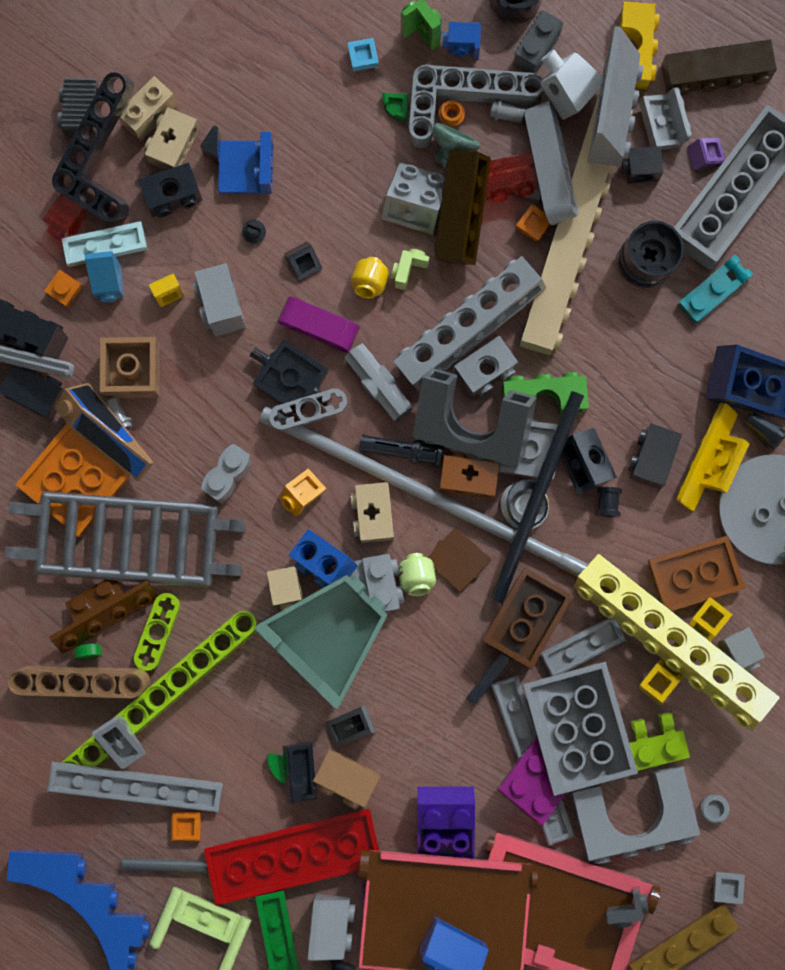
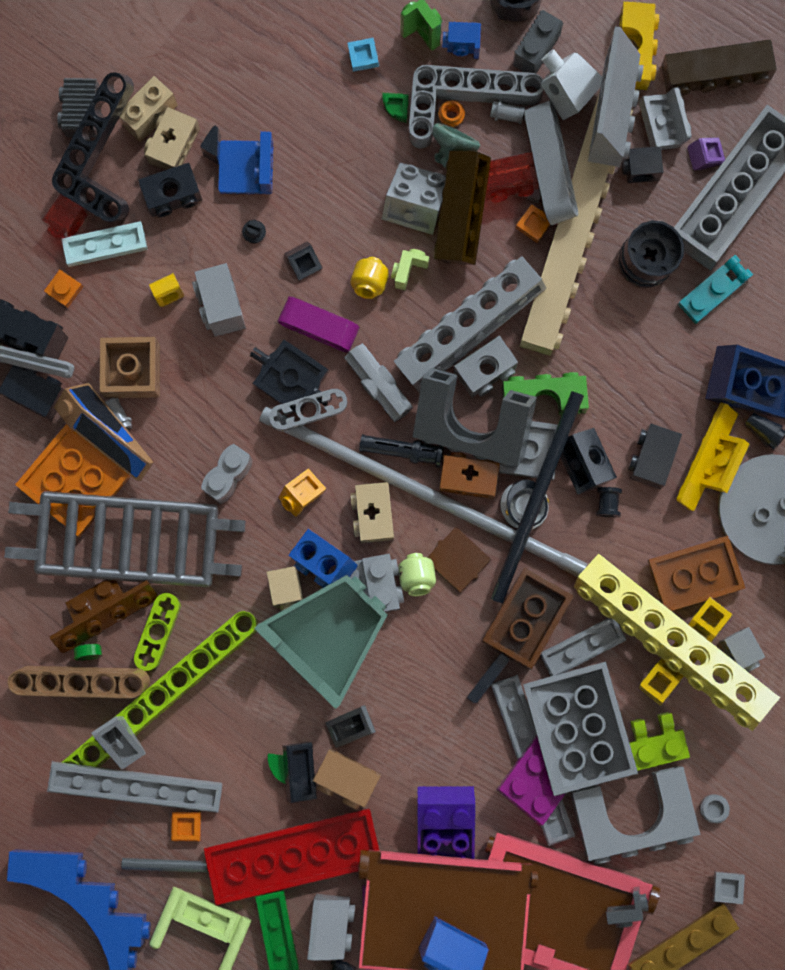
(105, 276): dark azure slope -> none

